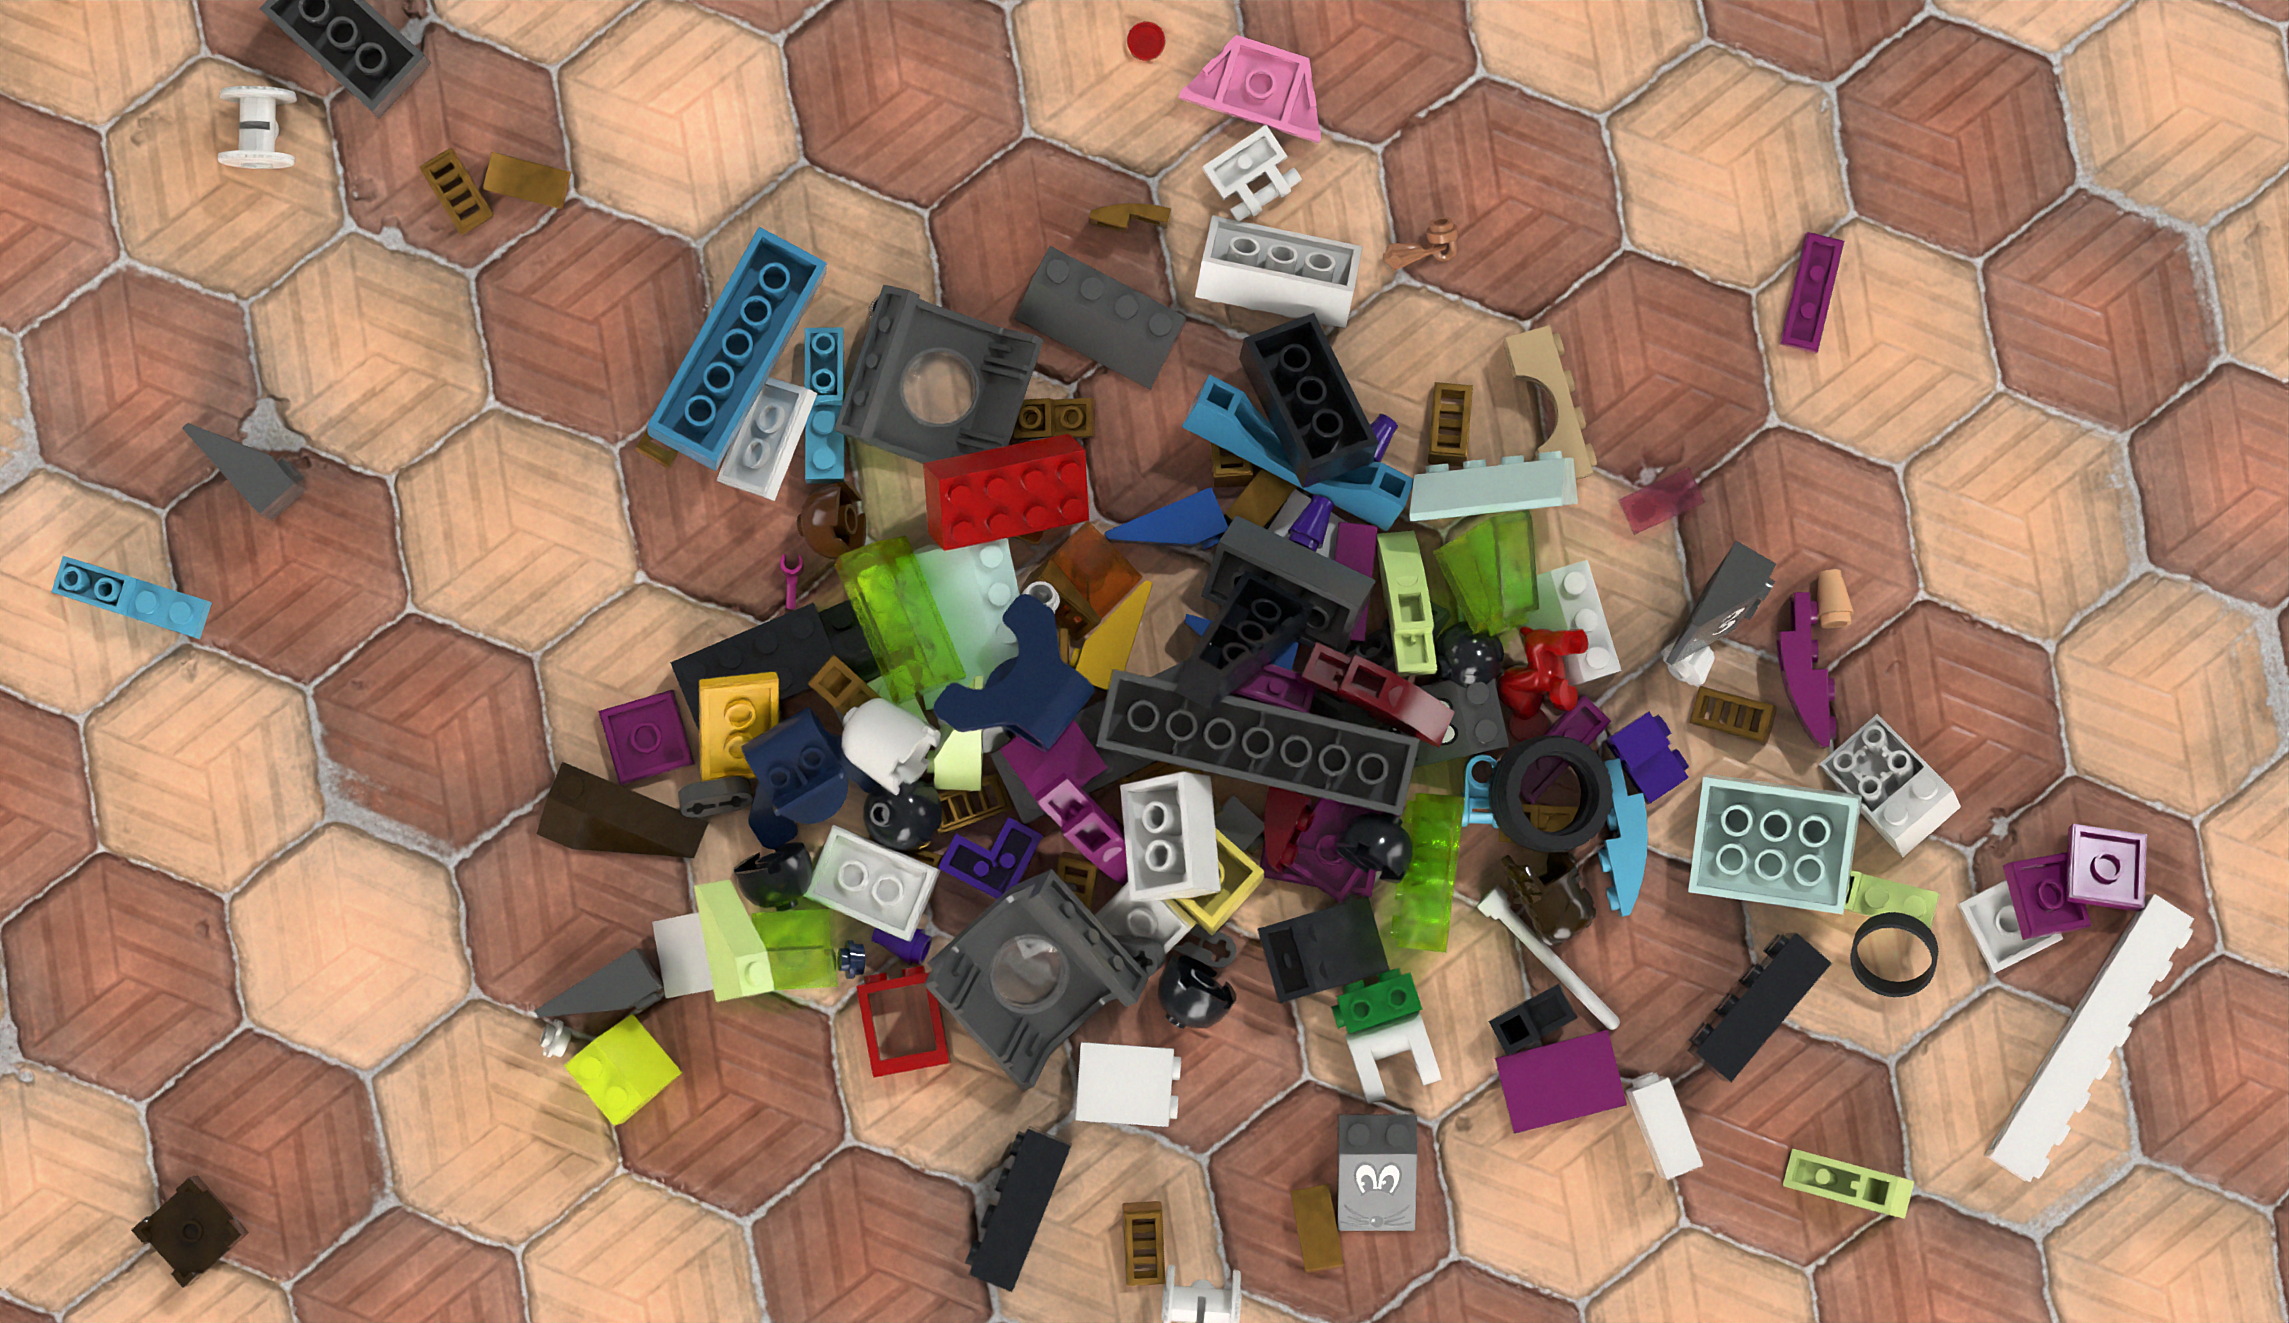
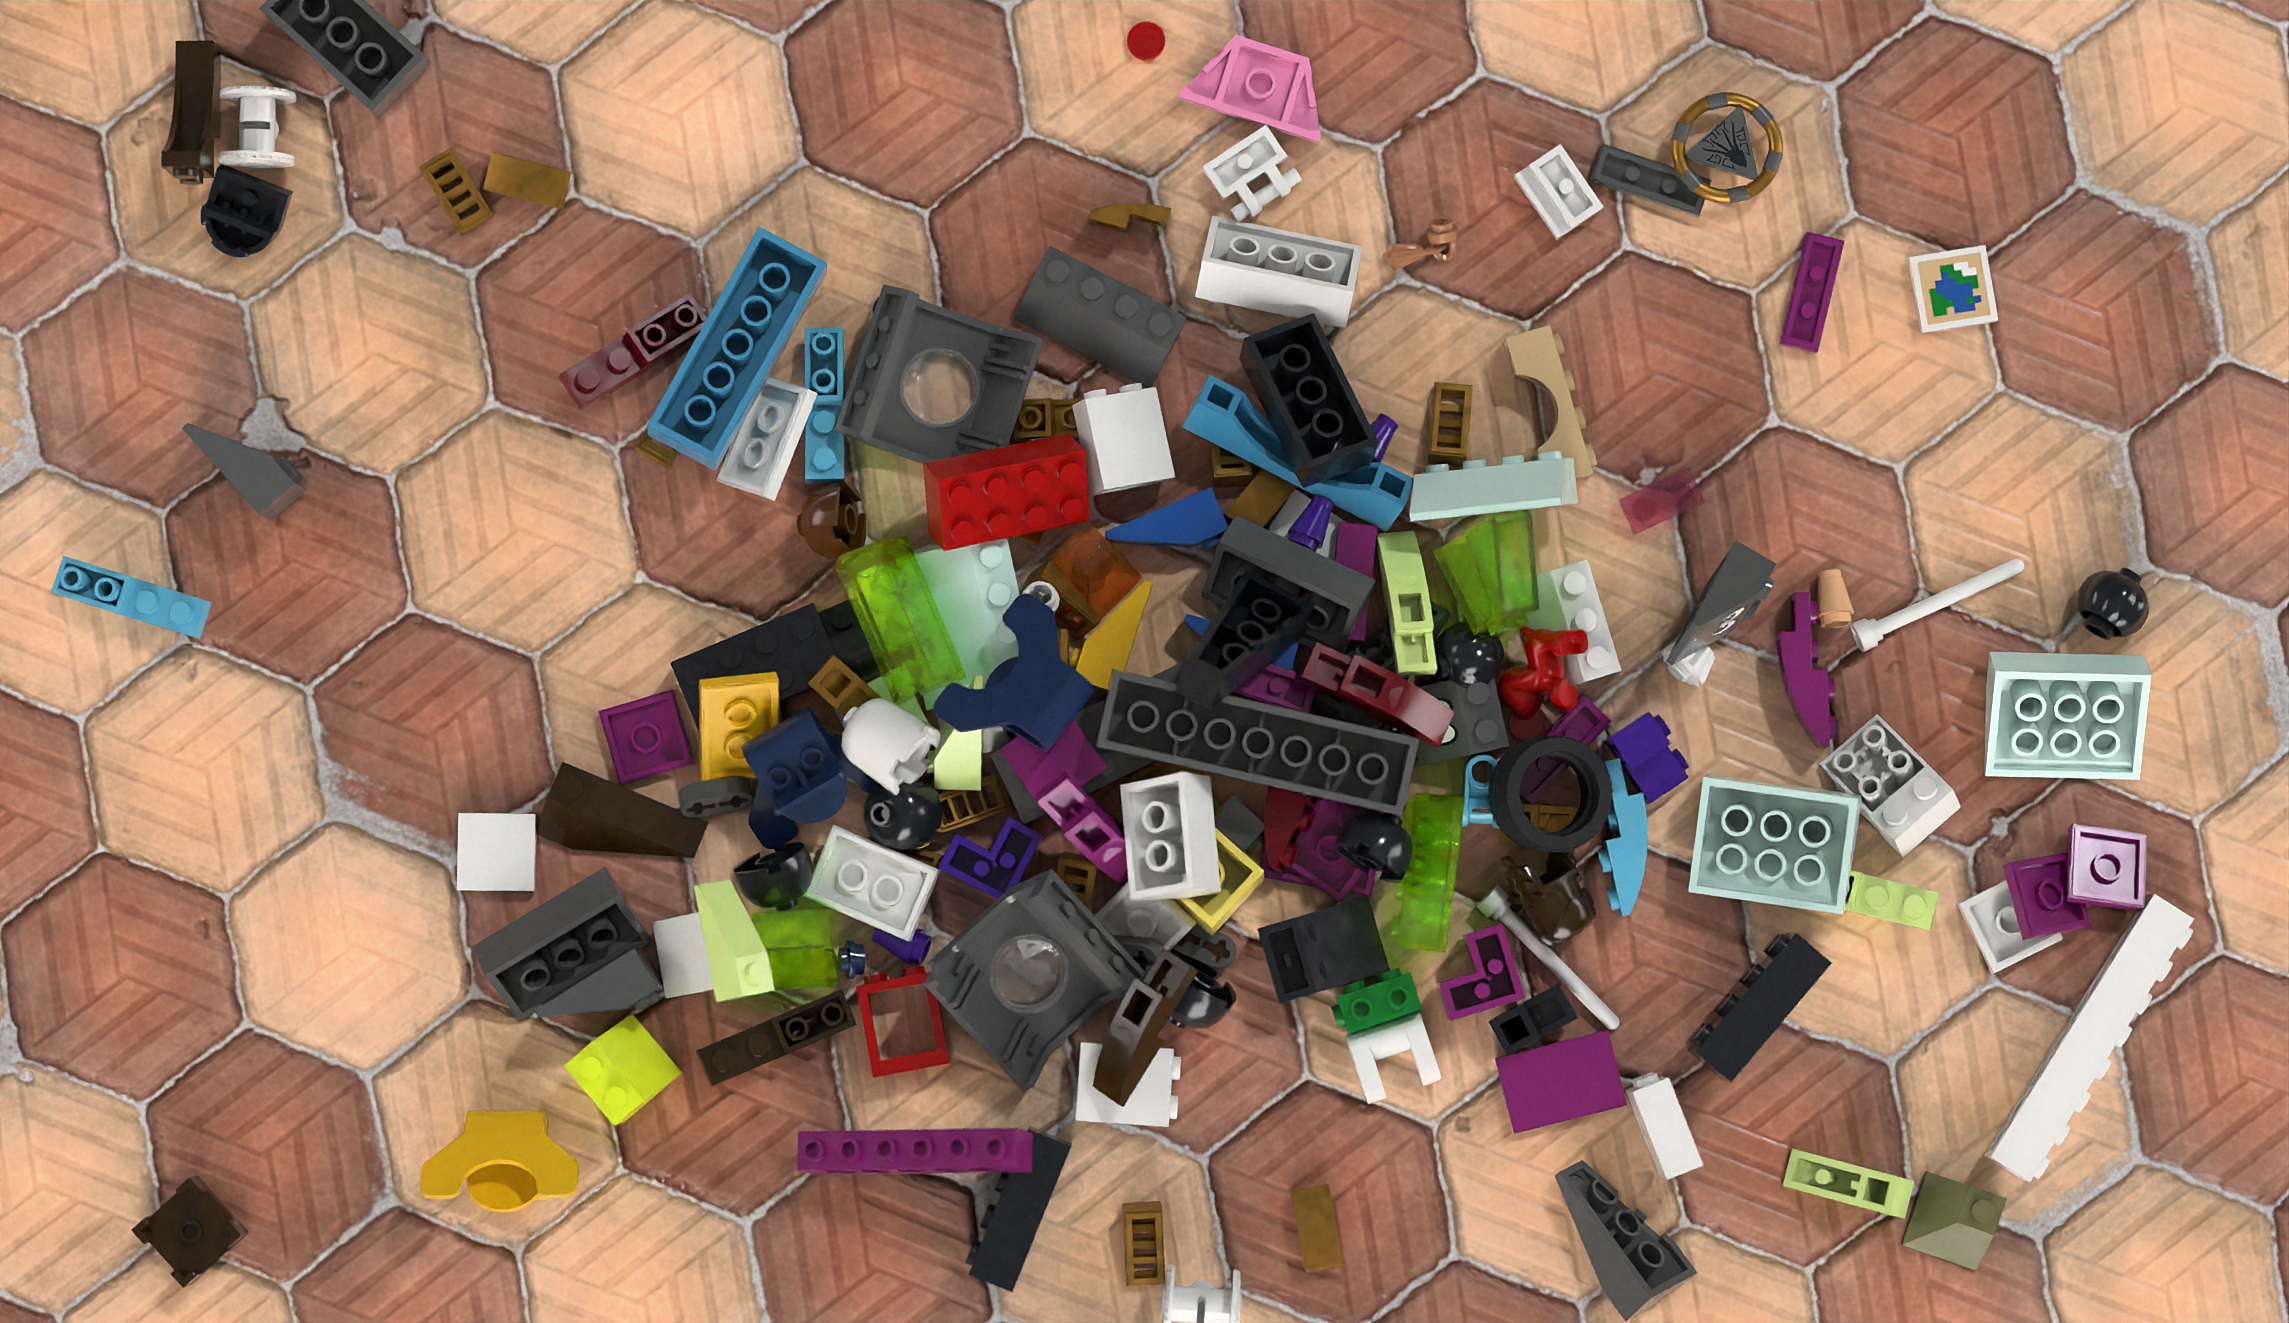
(195, 112): none -> dark brown arch
(243, 212): none -> black slope
(496, 852): none -> white tile
(503, 1160): none -> yellow piece
(555, 1038): white plate -> none
(560, 943): none -> dark grey slope
(634, 352): none -> dark red slope
(776, 1037): none -> dark brown slope
(791, 580): dark pink hand -> none
(915, 1151): none -> magenta brick
(1123, 439): none -> white brick
(1136, 1026): none -> dark brown slope
(1376, 1172): slope -> none
(1493, 979): none -> magenta brick
(1558, 191): none -> white plate
(1626, 1254): none -> dark grey wedge
(1645, 180): none -> dark grey tile
(1727, 147): none -> piece
(1766, 721): pearl gold slope -> none
(1869, 632): none -> white piece
(1887, 987): black tyre -> none
(1953, 289): none -> tile
(1953, 1220): none -> olive slope
(2065, 715): none -> light aqua slope
(2113, 603): none -> black plant

